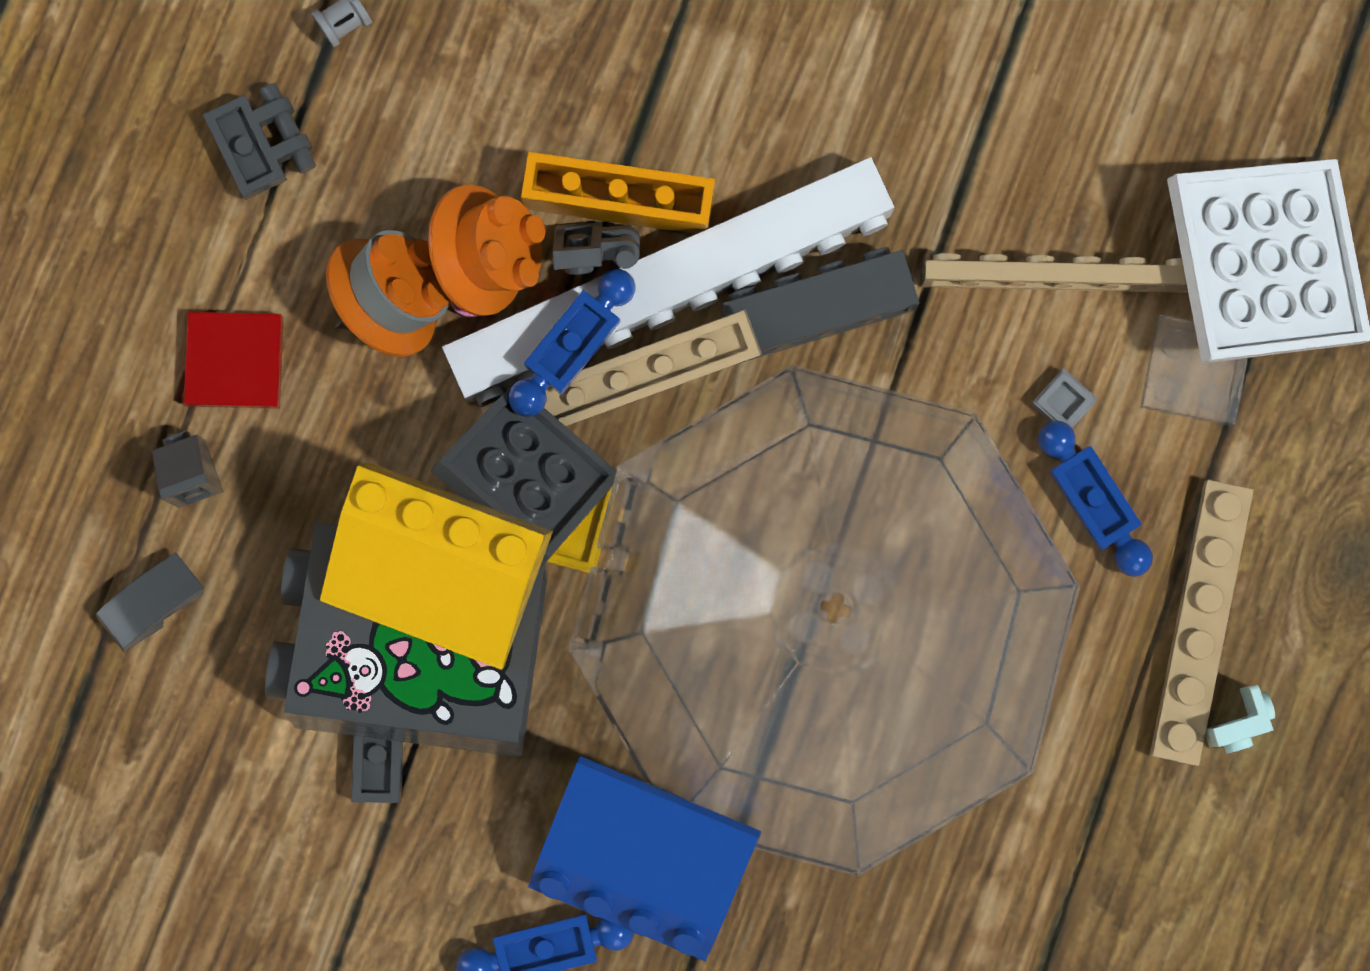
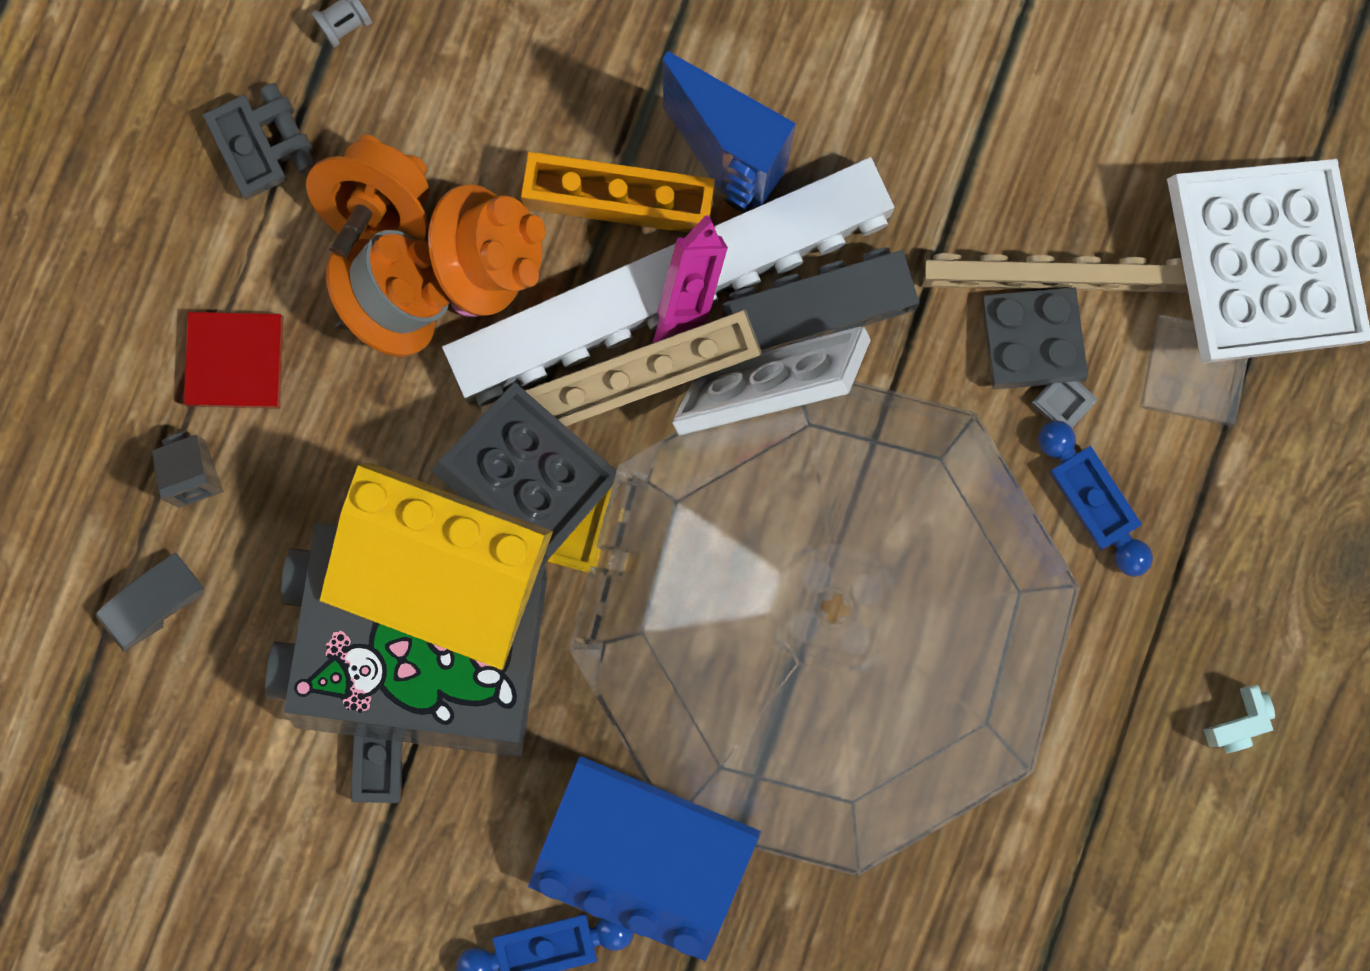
(369, 193): none -> orange piece
(572, 342): blue plate -> none
(586, 245): dark grey plate -> none
(691, 280): none -> dark pink plate
(729, 132): none -> blue slope
(774, 381): none -> white tile
(1034, 338): none -> dark grey plate
(1201, 623): tan plate -> none

